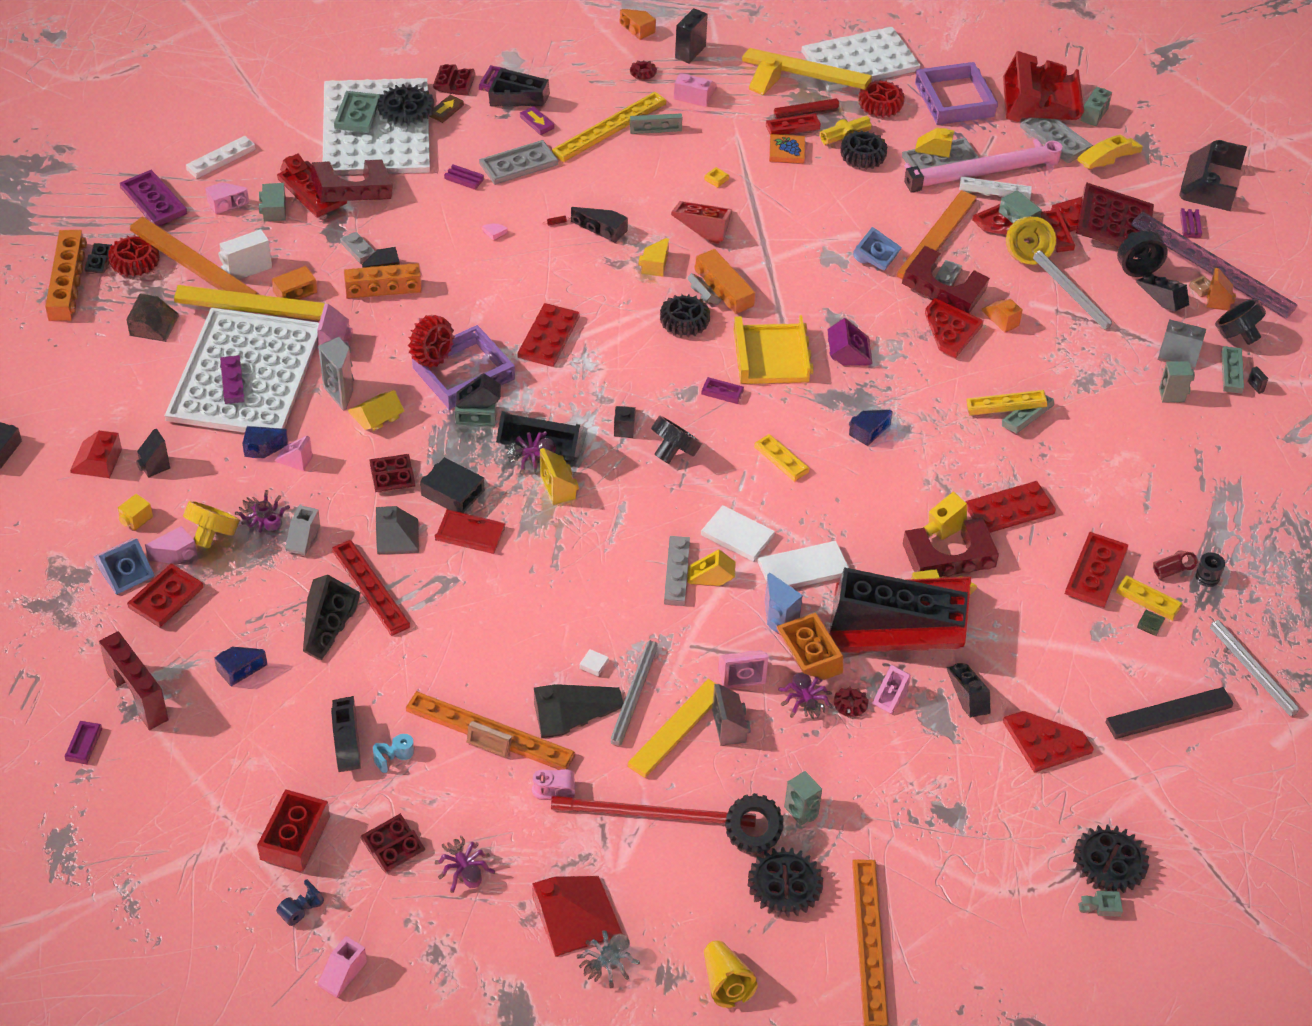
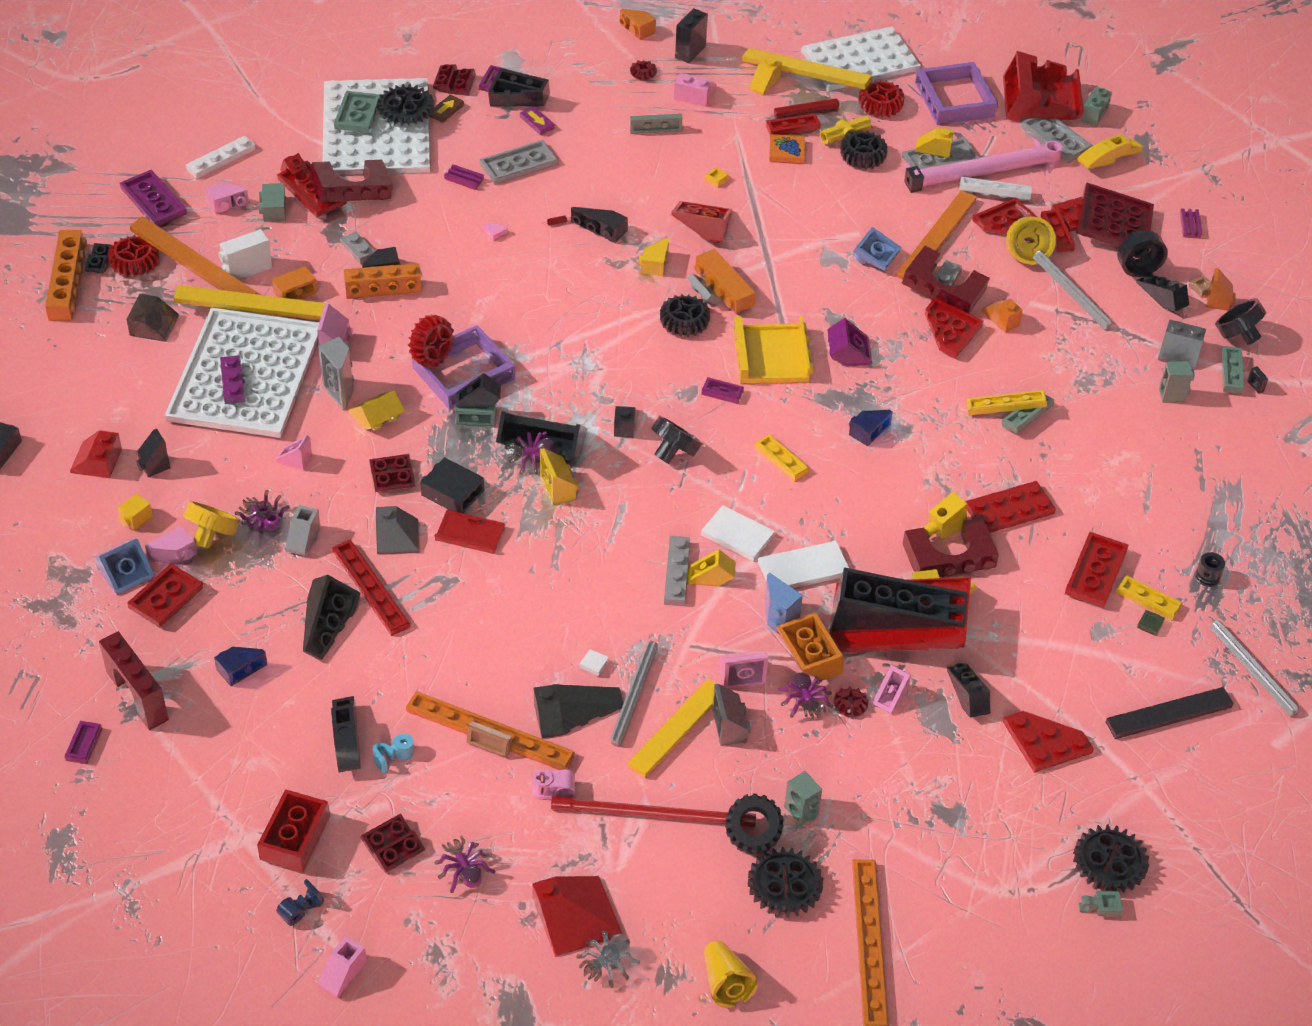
(263, 441): clear blue slope -> none
(548, 335): red plate -> none
(608, 127): yellow tile -> none
(1018, 206): sand green brick -> none
(1173, 564): dark red piece -> none
(1204, 186): black windscreen -> none
(1209, 261): clear purple plate -> none

